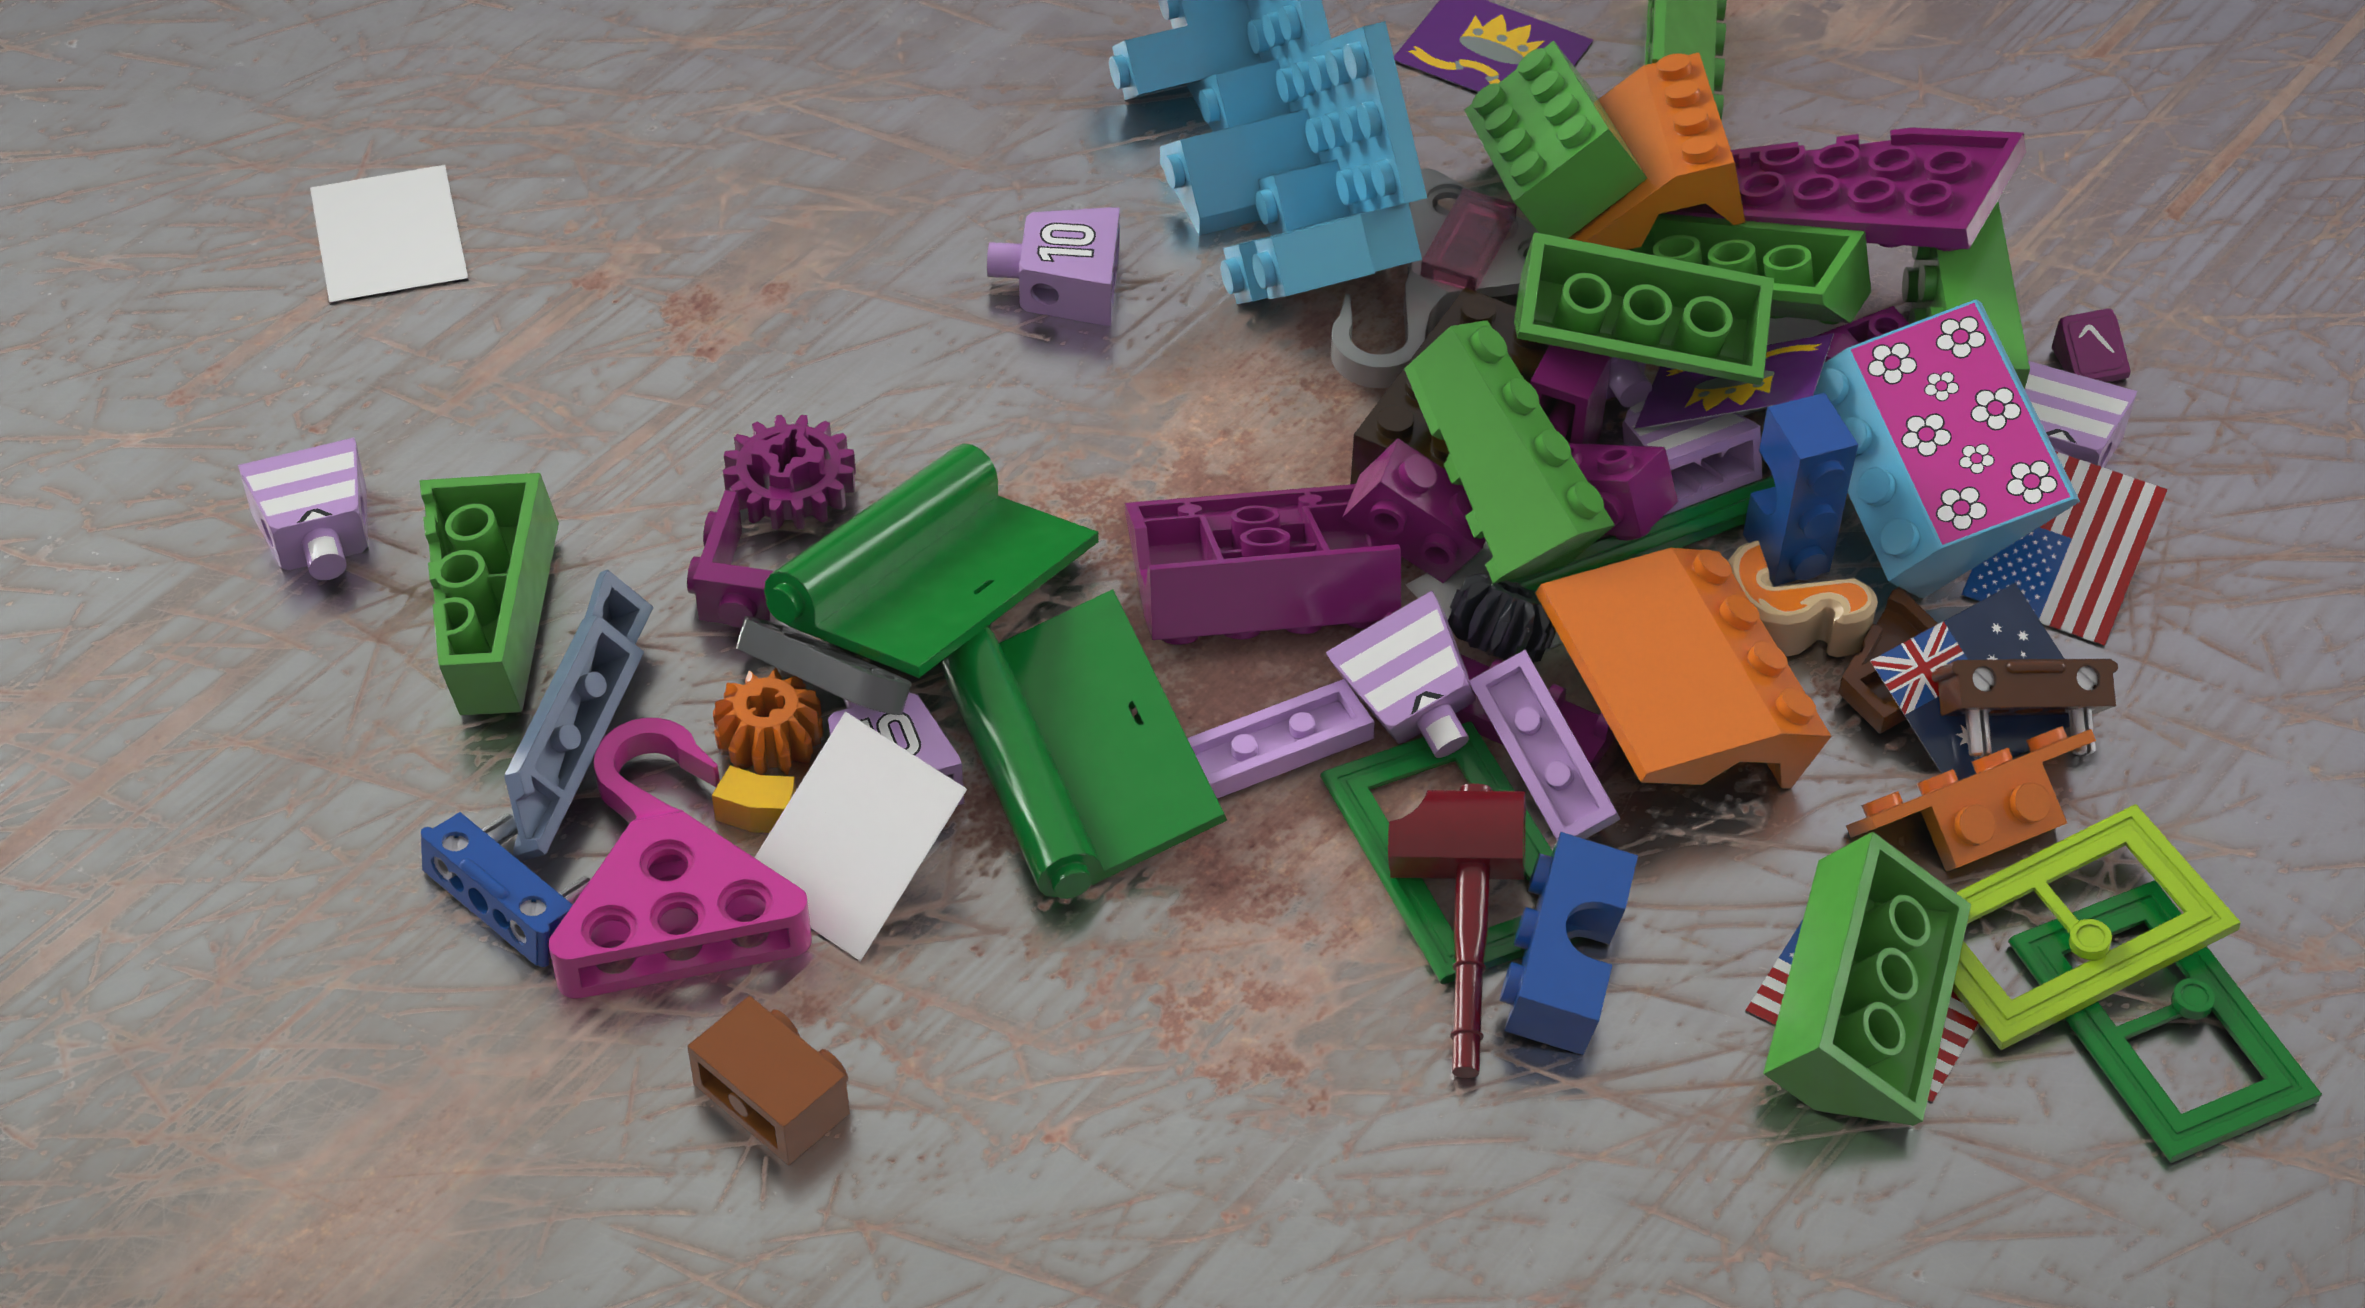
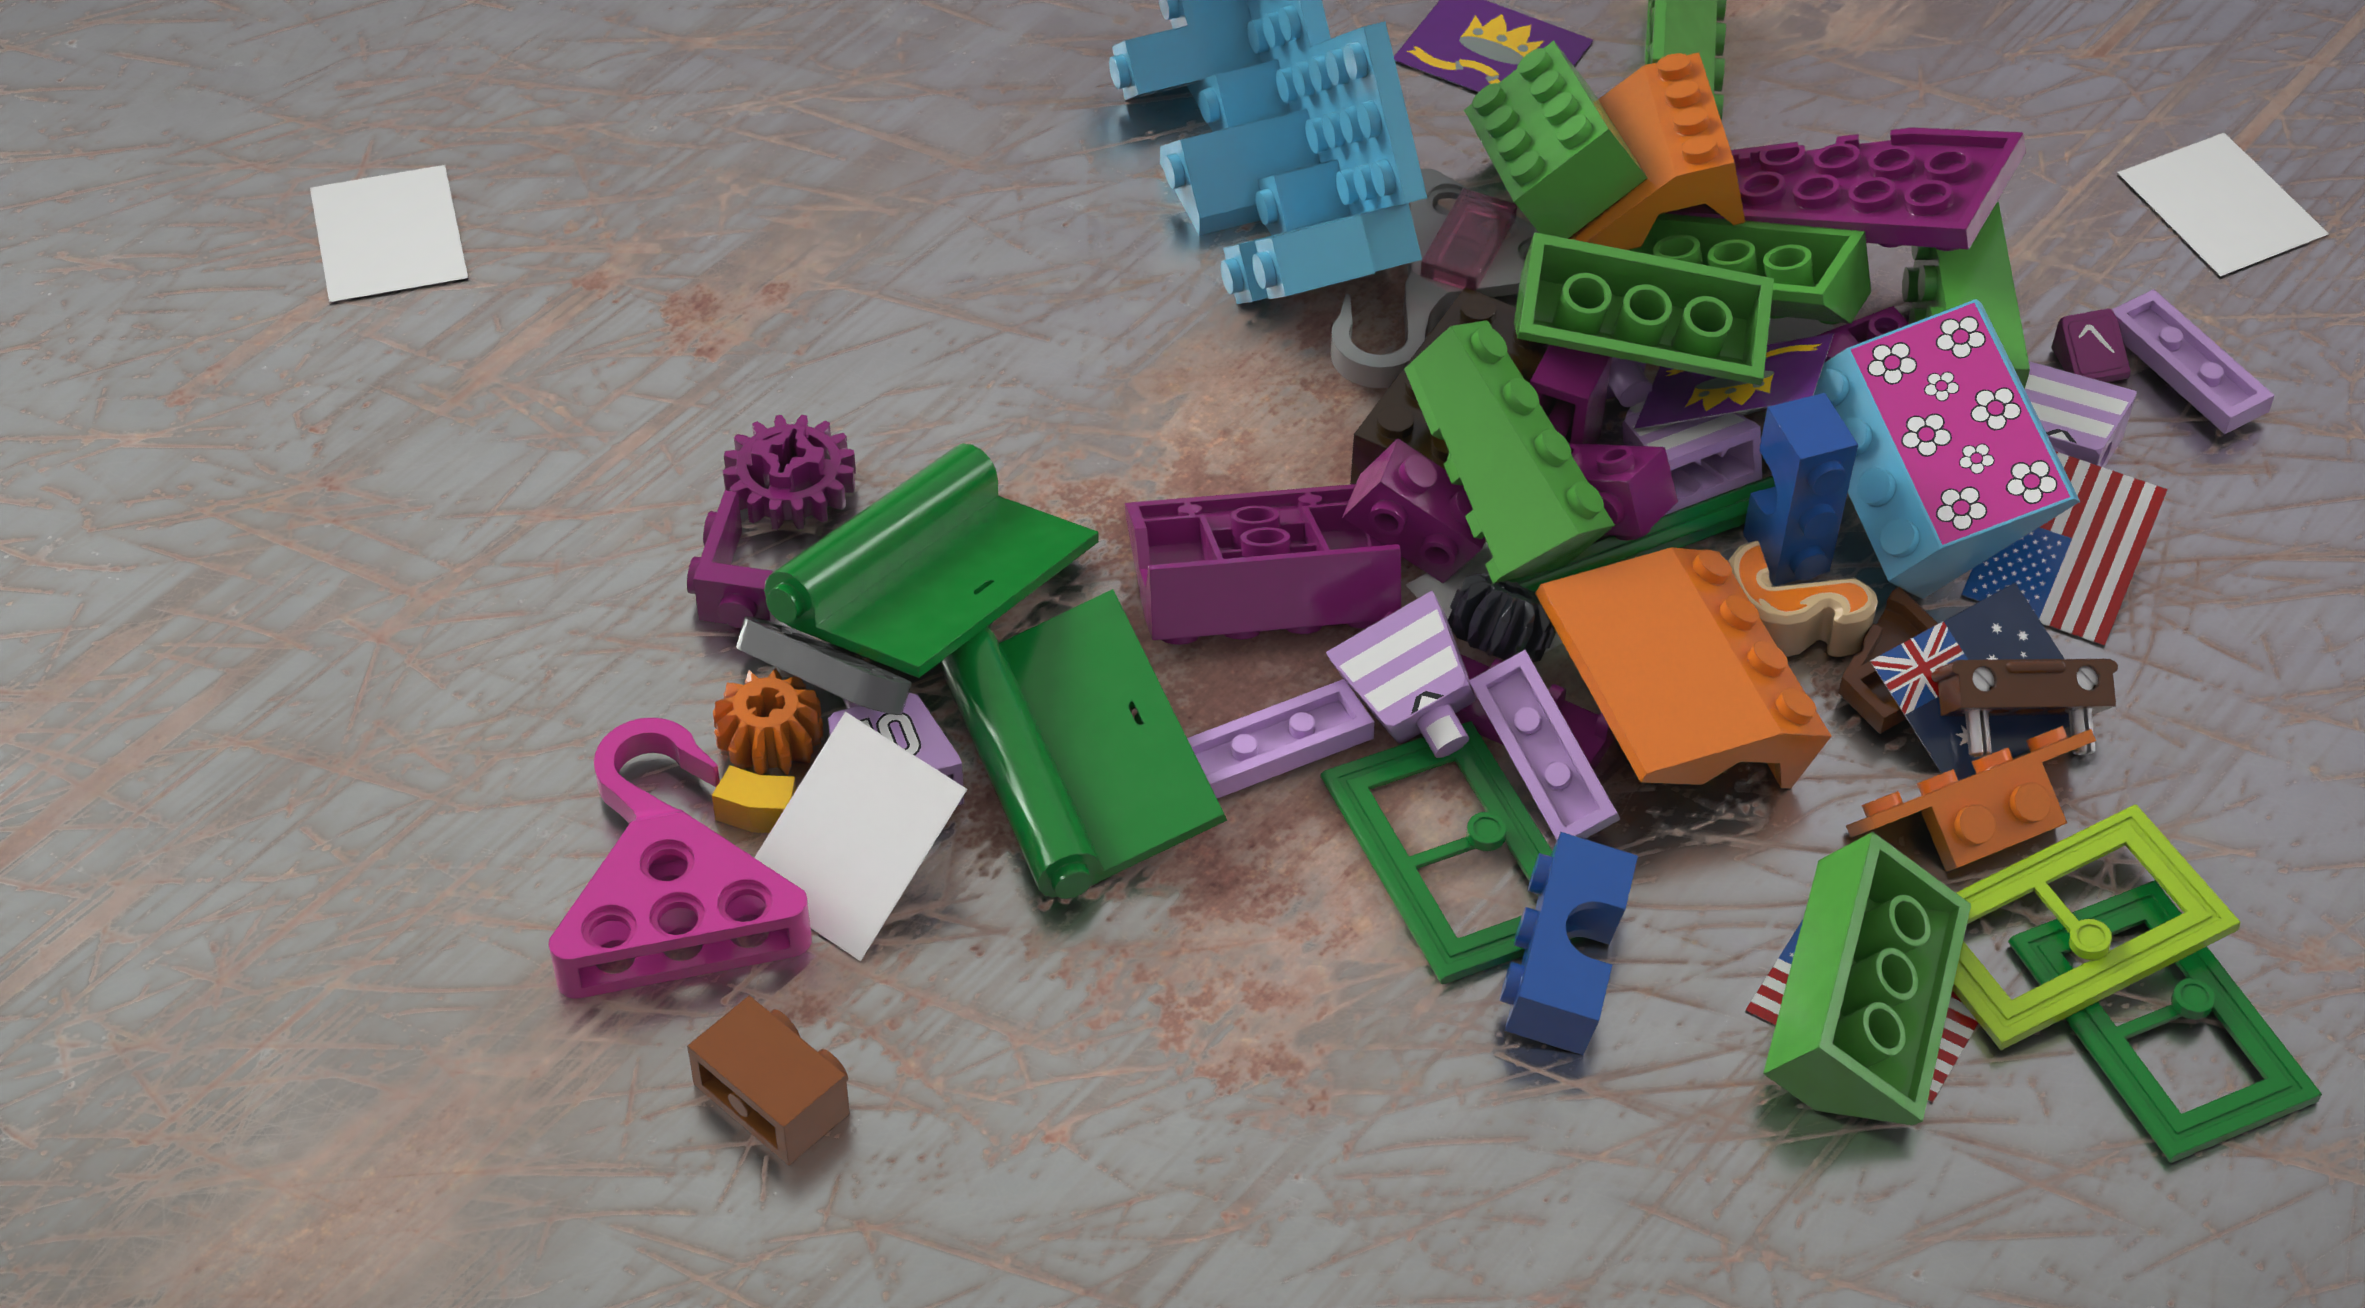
(310, 506): lavender torso -> none
(489, 583): bright green wedge -> none
(495, 883): blue piece -> none
(575, 713): sand blue wedge -> none
(1064, 263): lavender torso -> none
(1469, 839): dark red piece -> none
(2191, 362): none -> lavender plate
(2223, 204): none -> white sticker

